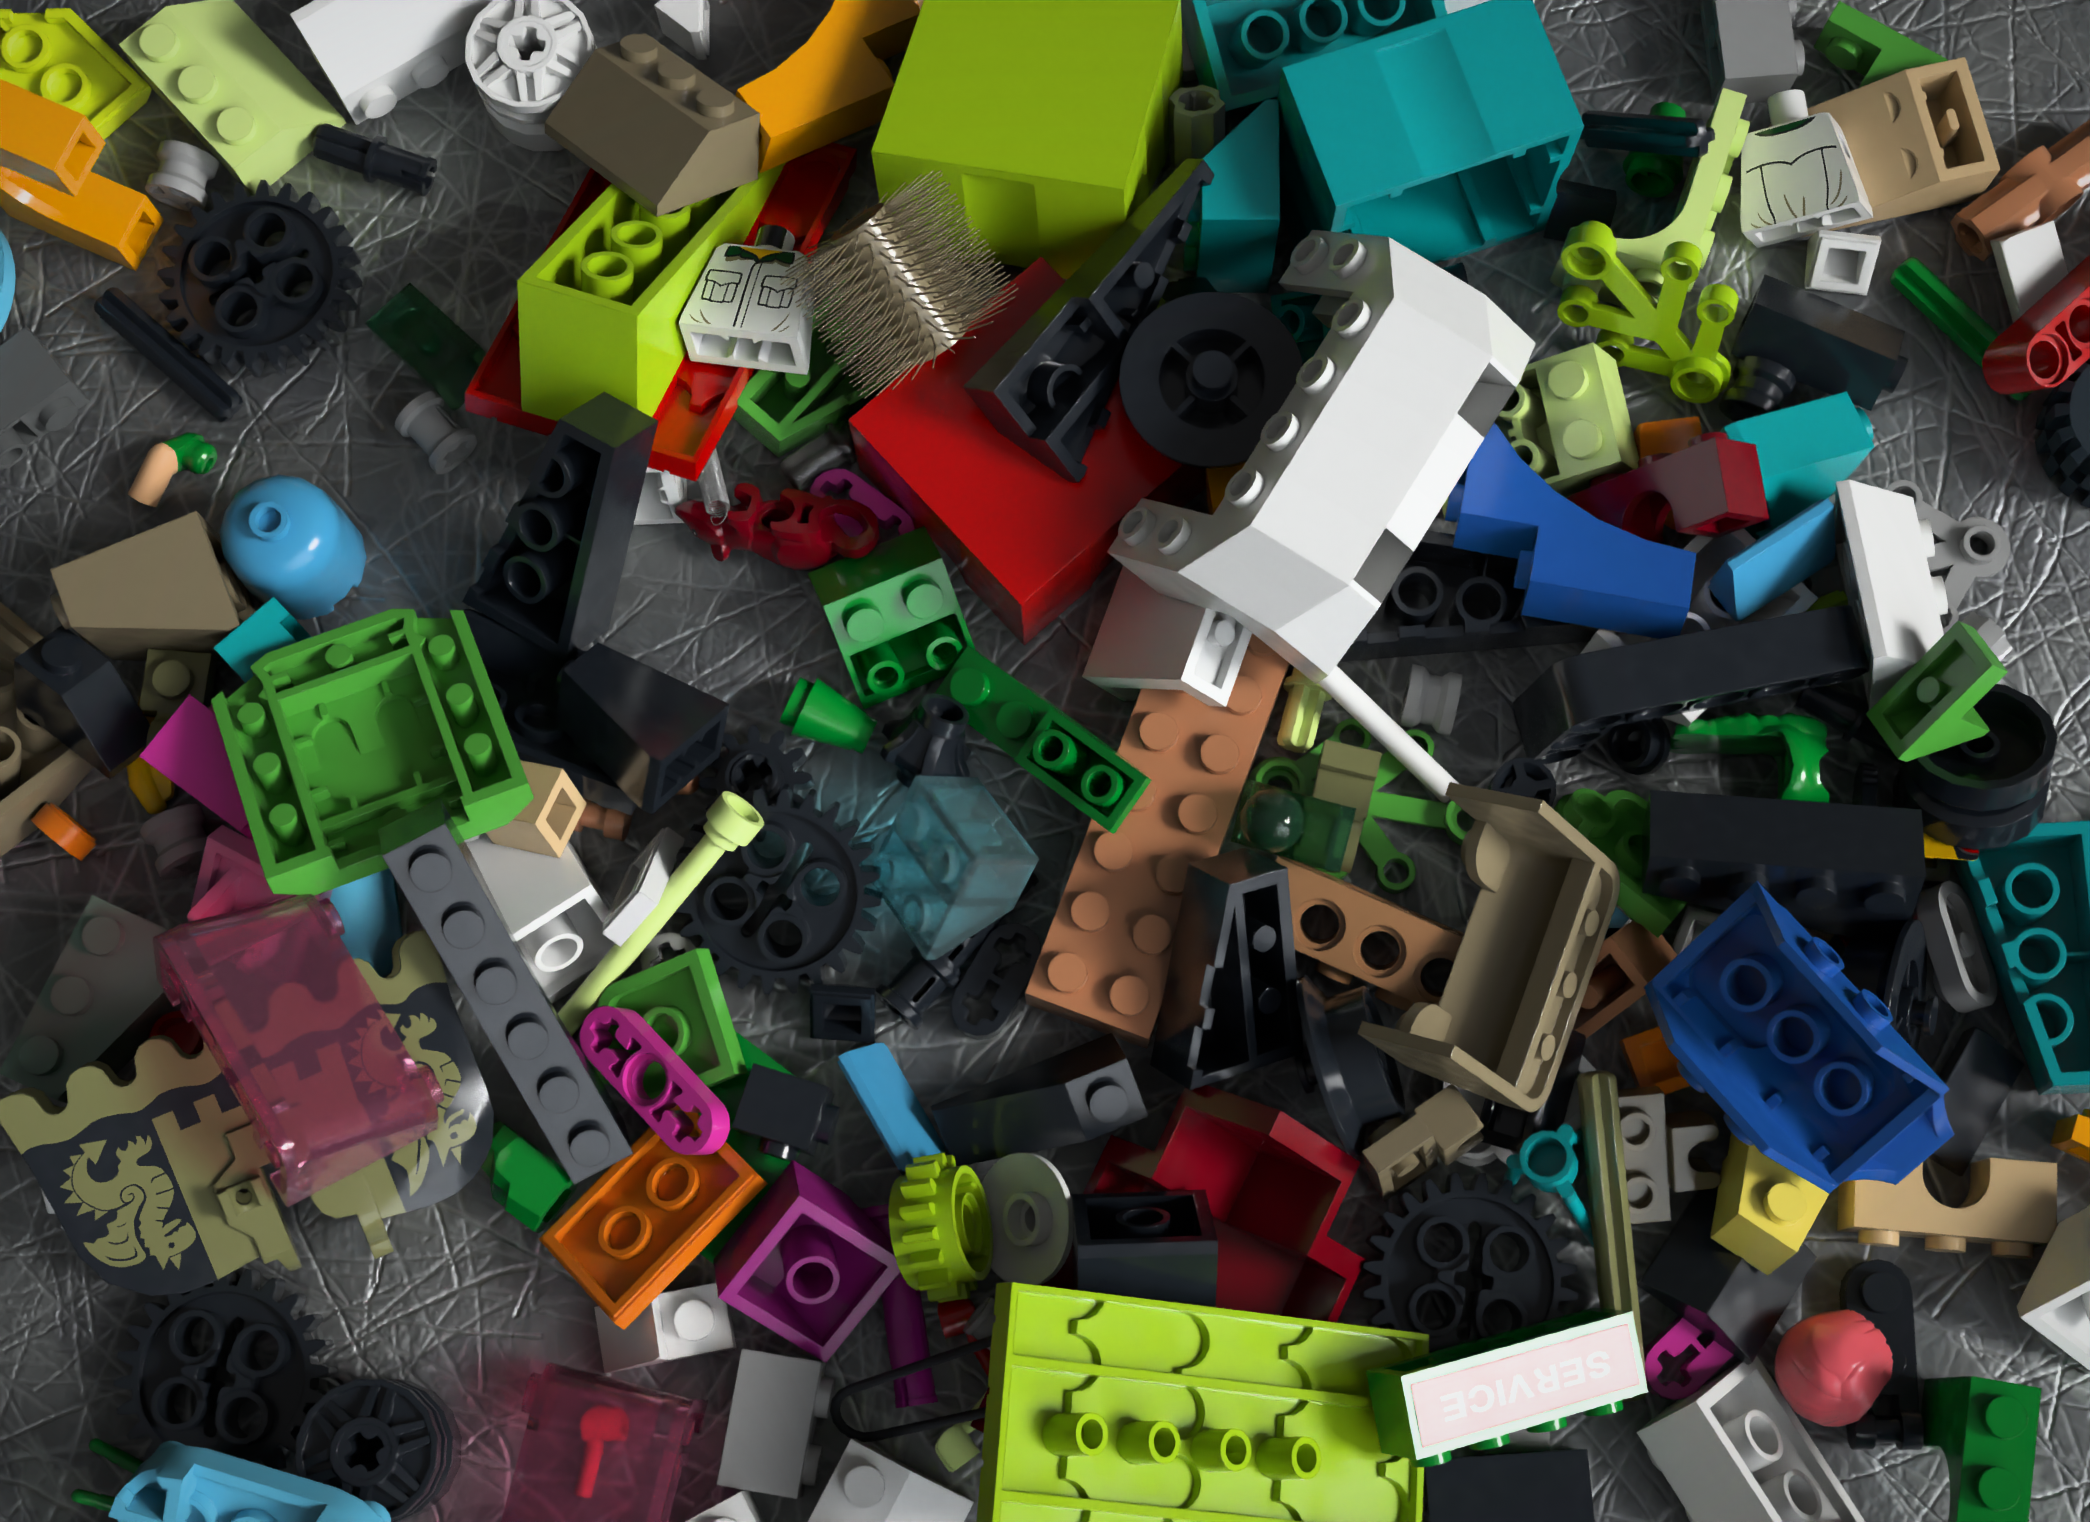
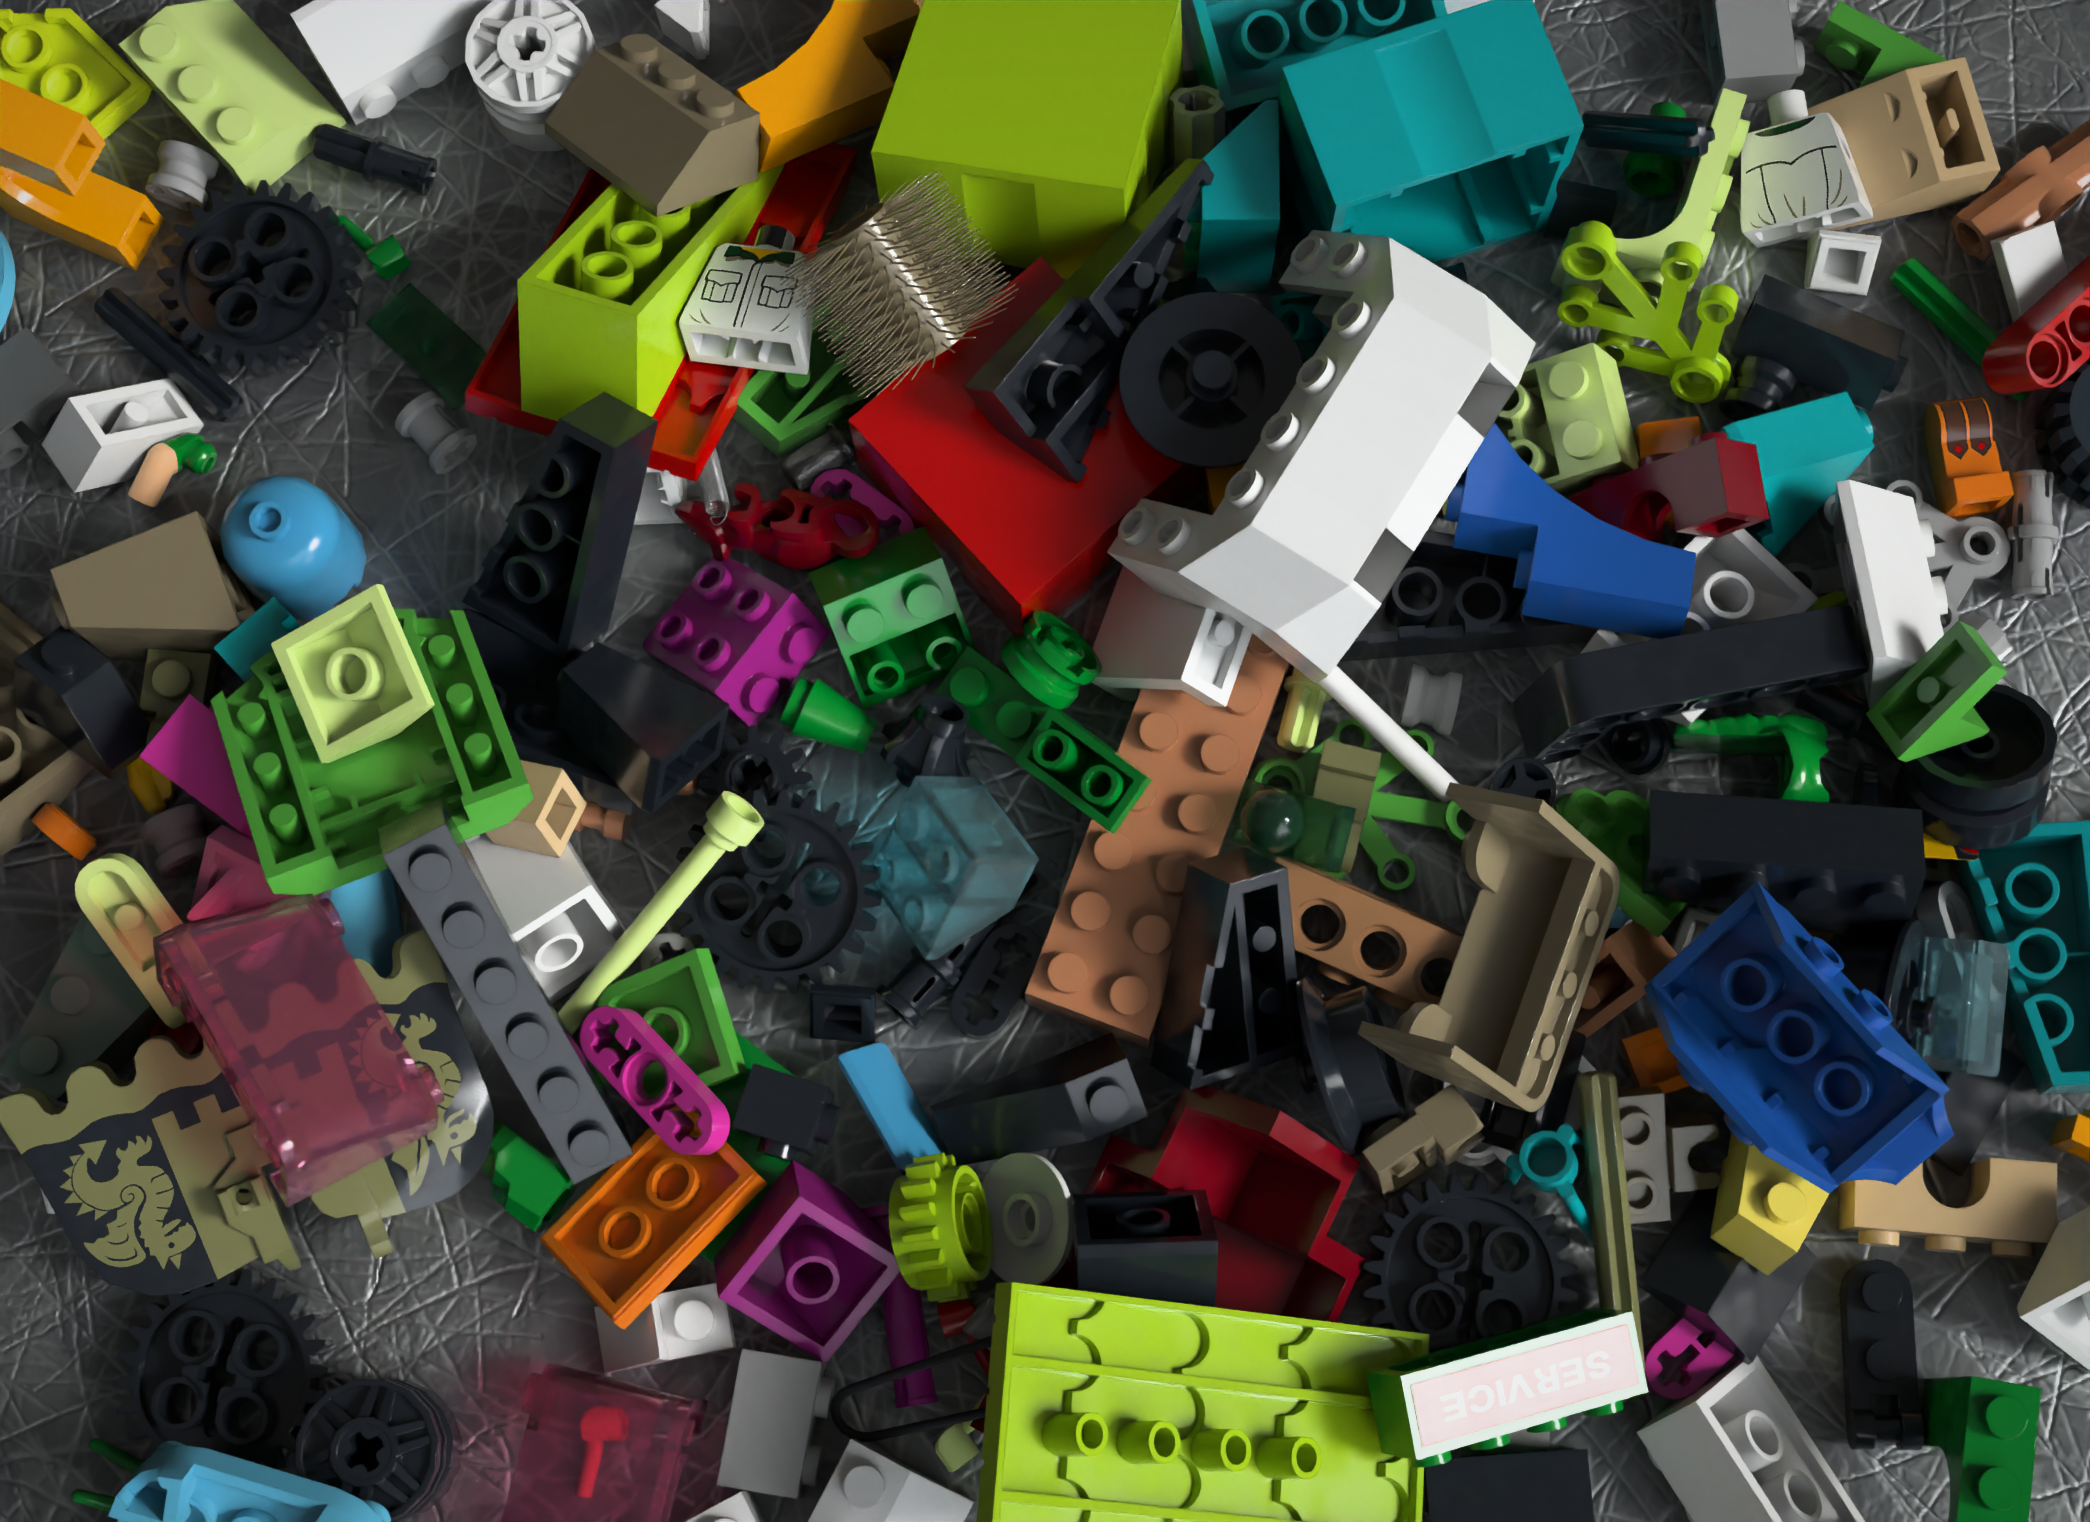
(109, 432): none -> white slope
(127, 915): none -> yellowish green plate
(353, 675): none -> yellowish green slope
(385, 256): none -> green hand
(642, 886): white tile -> none
(737, 637): none -> magenta bracket
(1050, 659): none -> green wheel
(1776, 561): dark azure slope -> none
(1832, 1367): coral hair -> none
(1965, 458): none -> orange leg
(1971, 1005): none -> clear light blue slope
(2032, 535): none -> light grey pin

